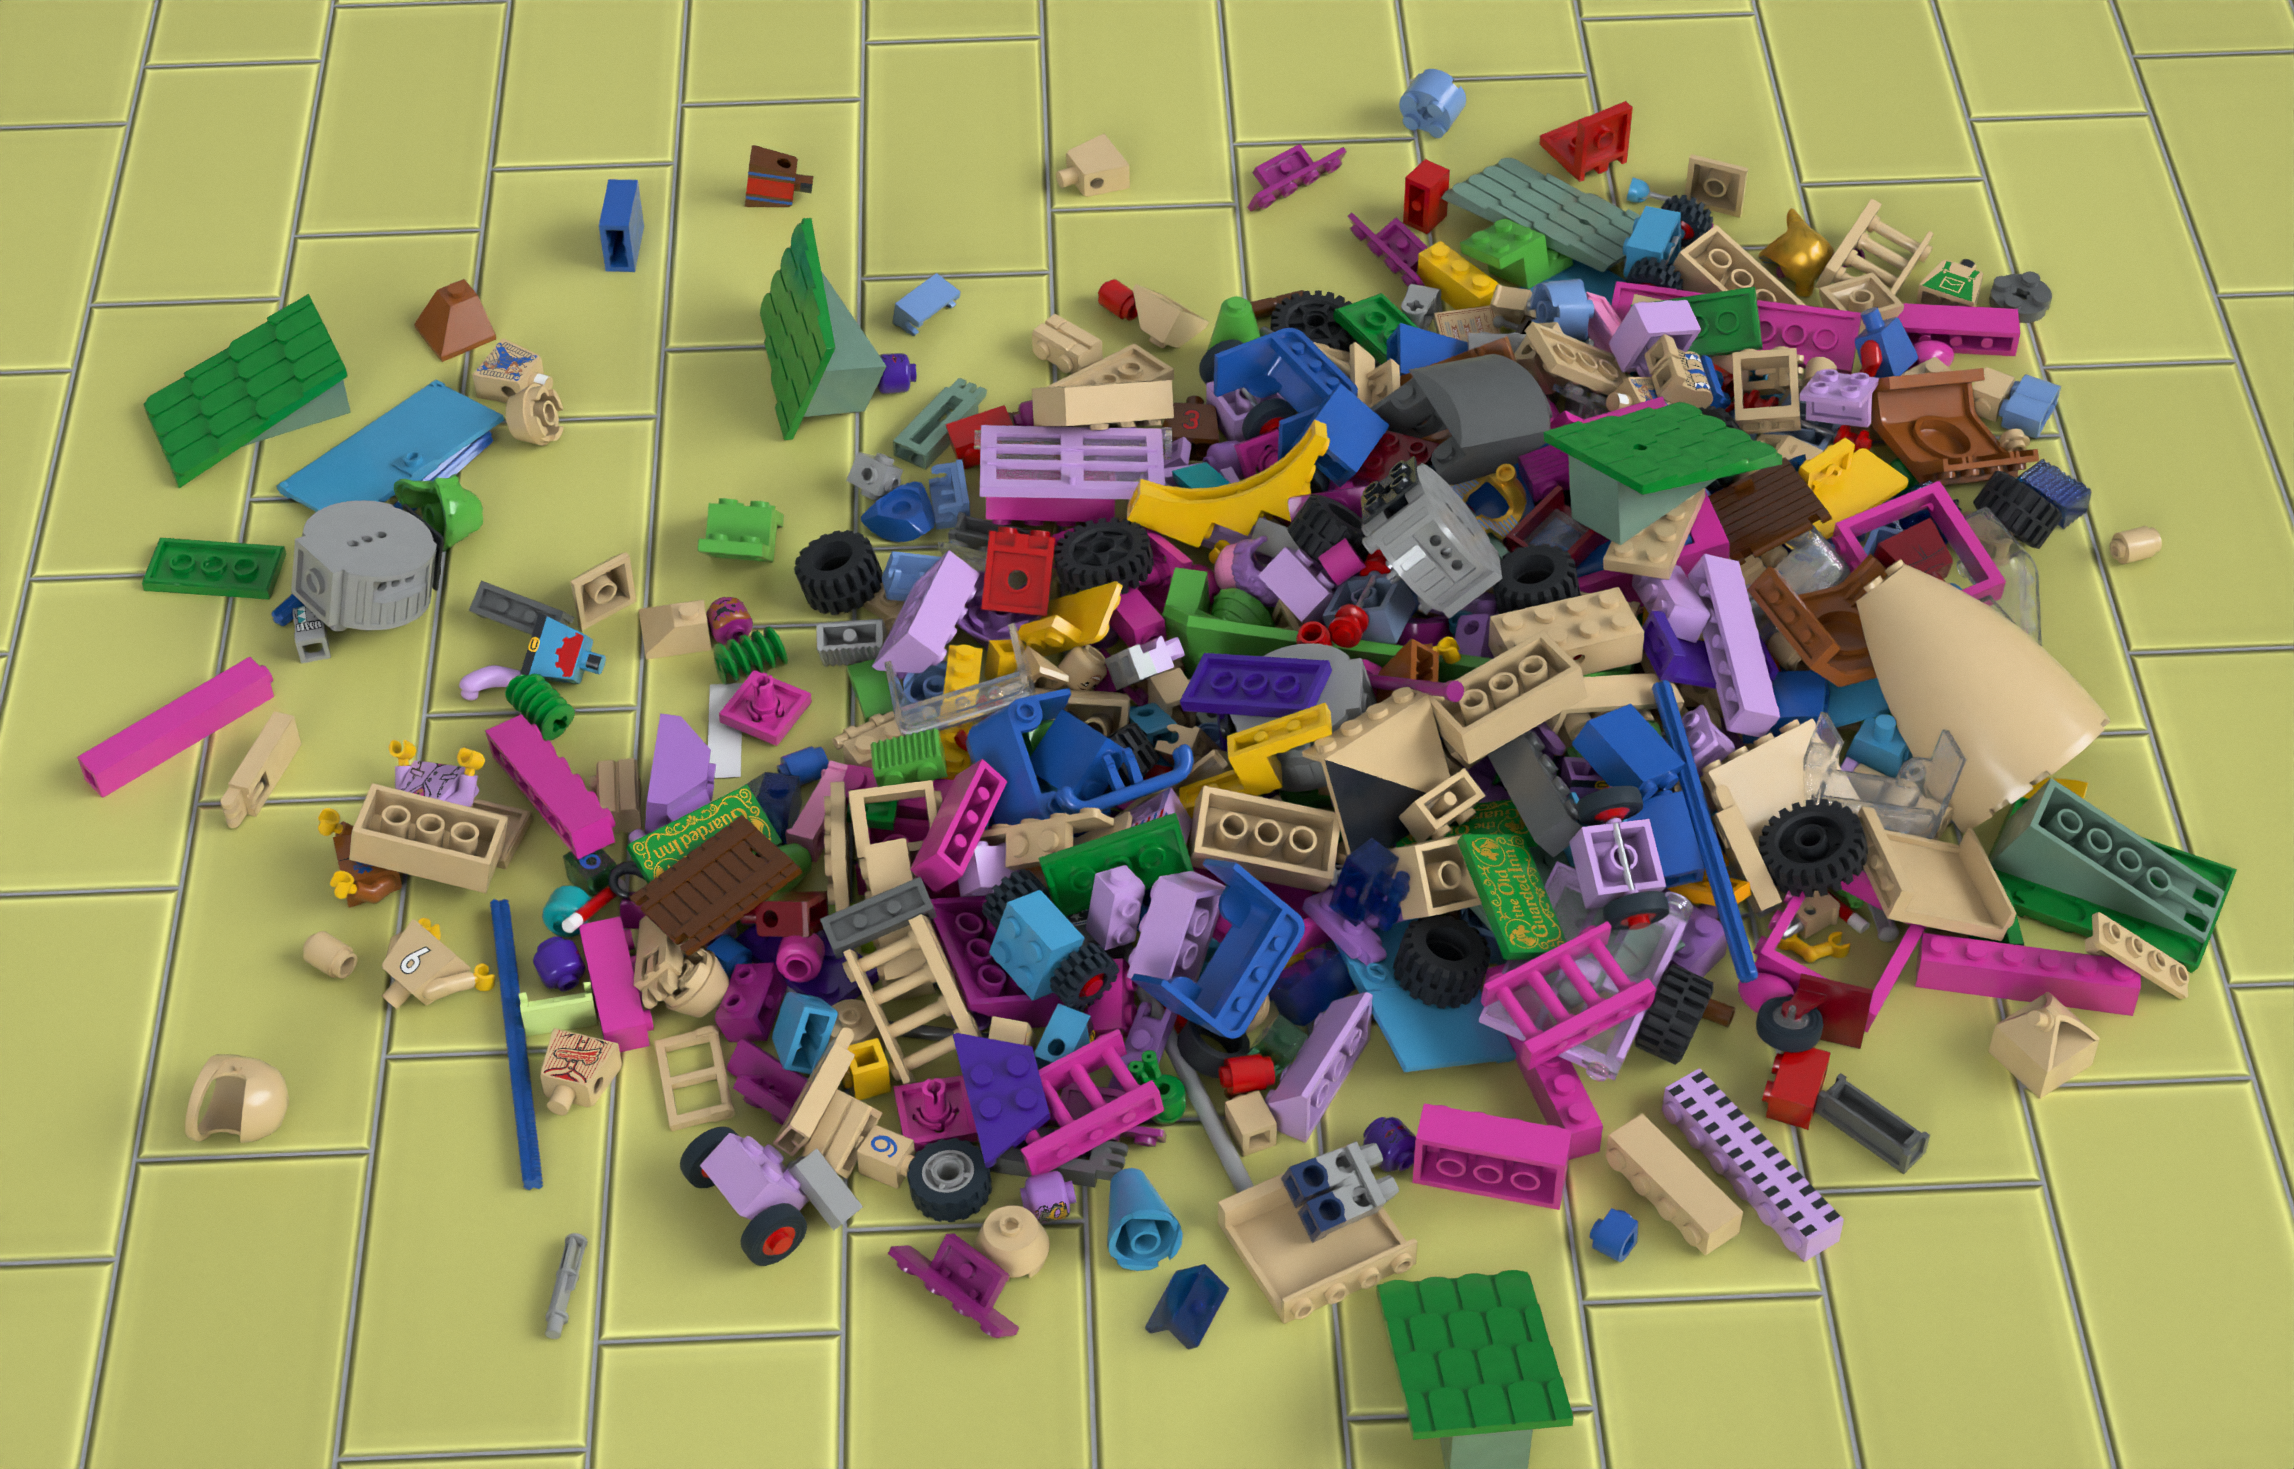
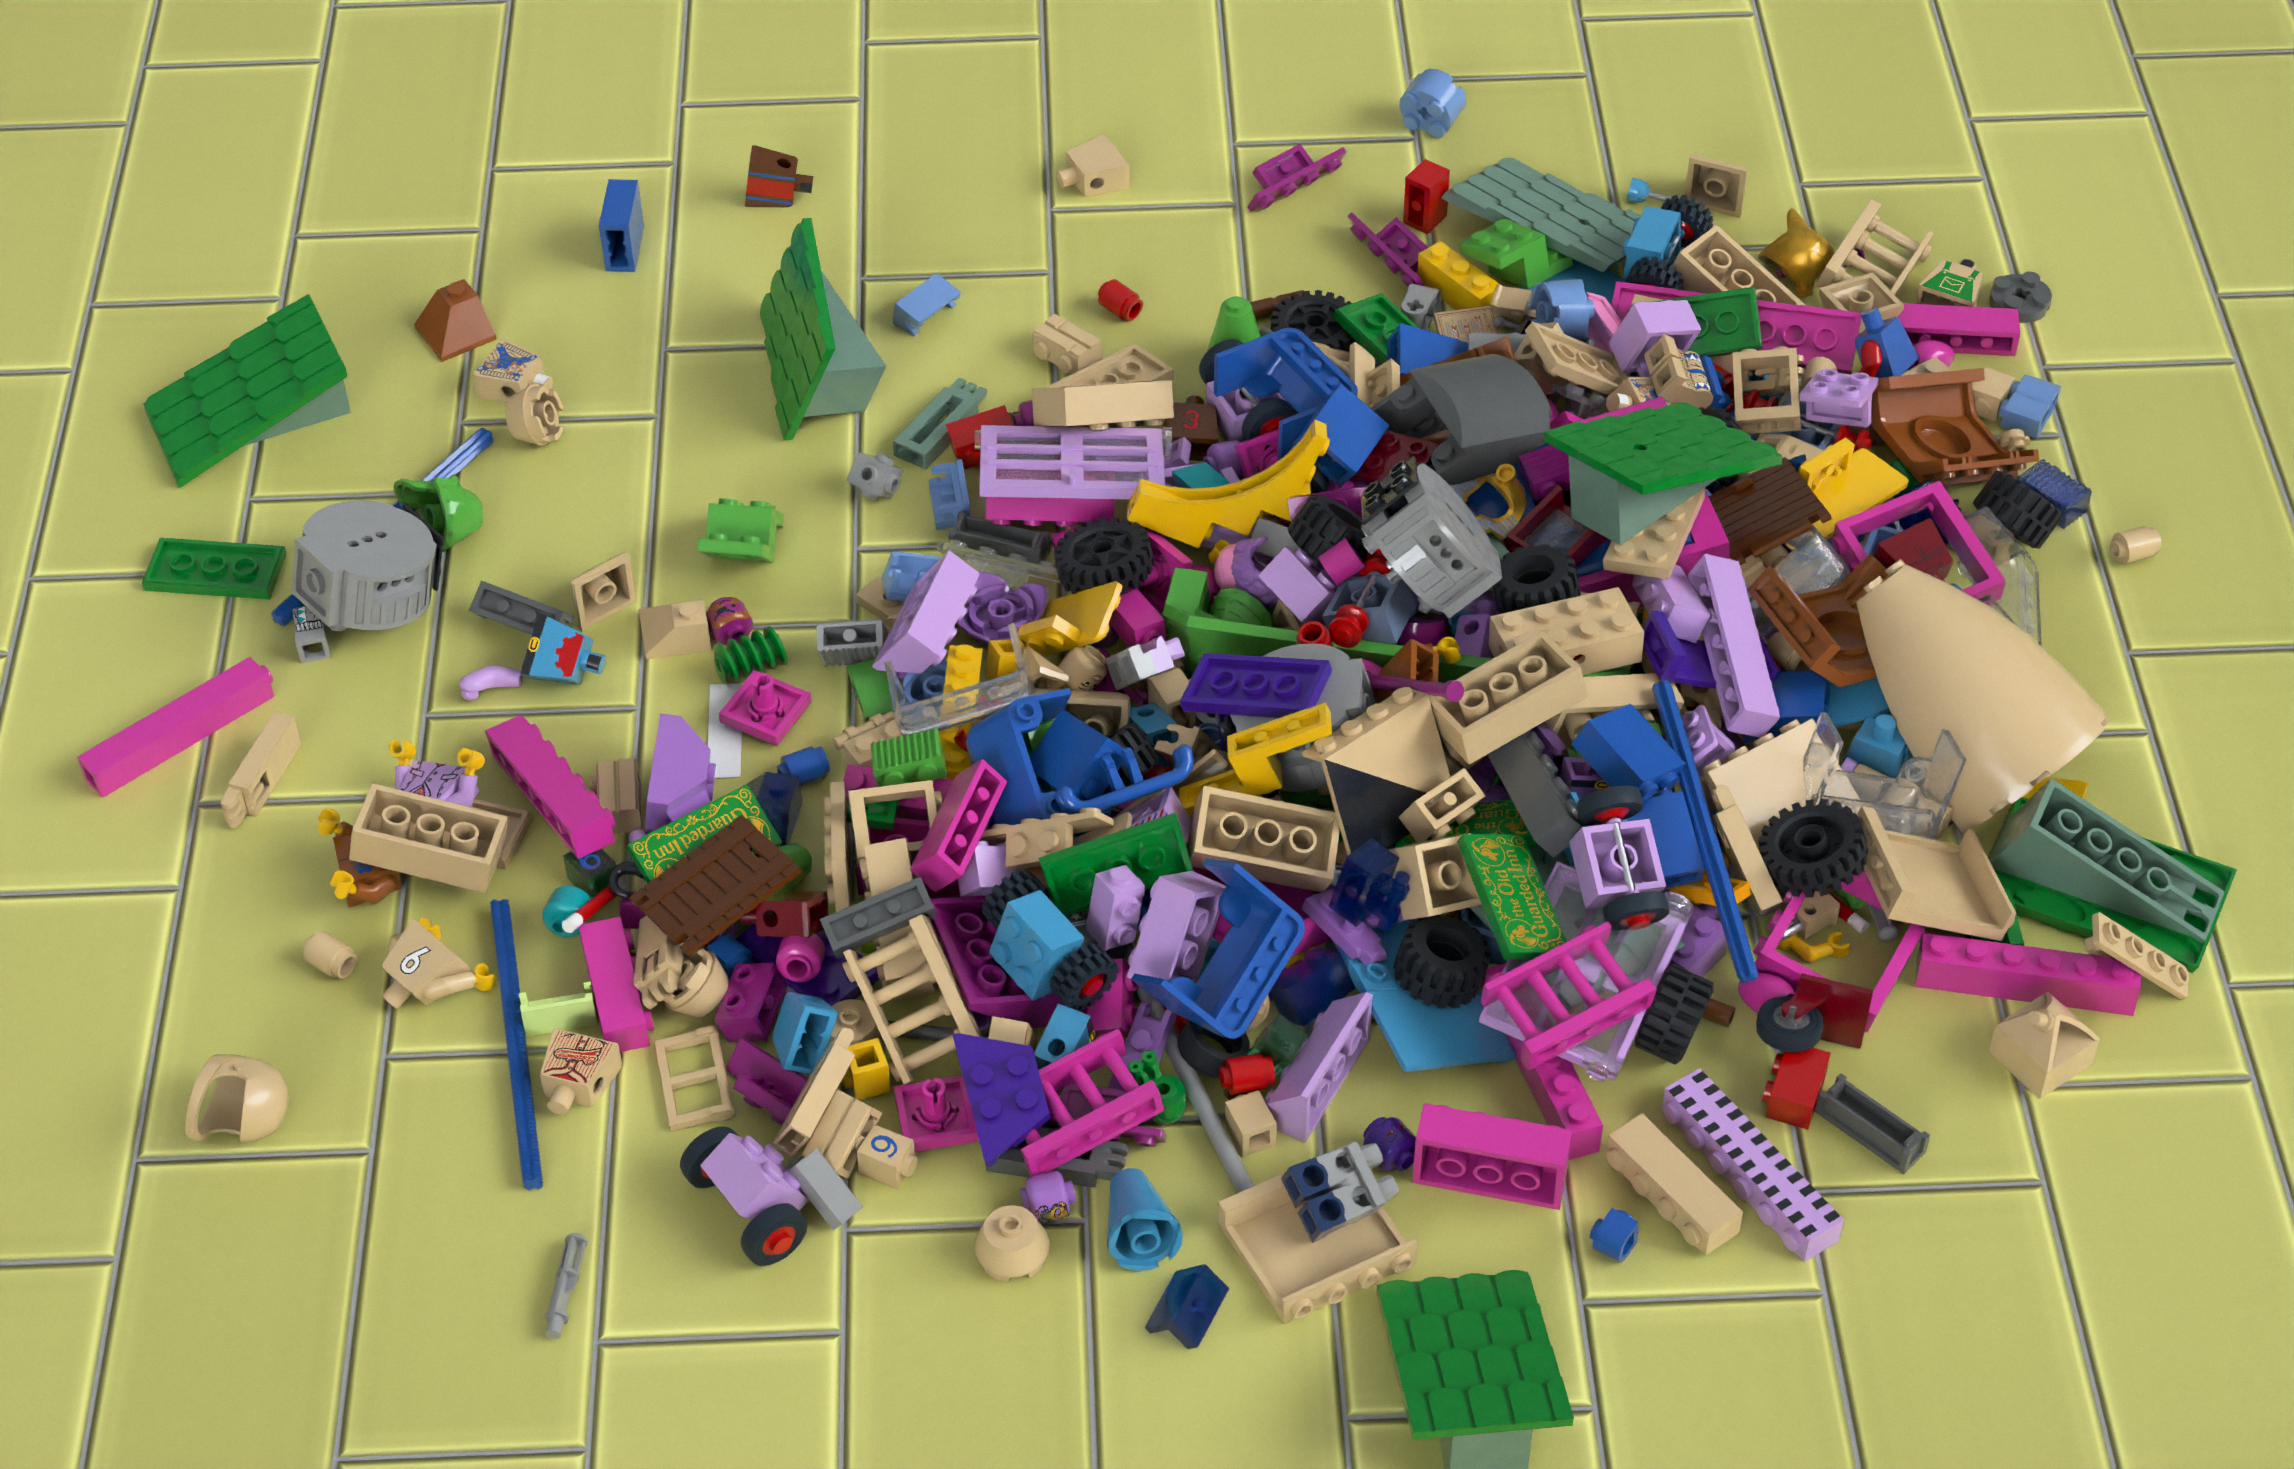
(396, 446): dark azure door -> none
(540, 704): green piece -> none
(559, 964): dark purple head -> none
(810, 826): bright pink container -> none
(838, 572): black tyre -> none
(897, 374): dark purple head -> none
(901, 514): blue hat -> none
(949, 1180): black wheel -> none
(963, 1278): magenta bracket -> none
(1018, 552): red bracket -> none
(1166, 319): tan slope -> none
(1597, 139): red bracket -> none

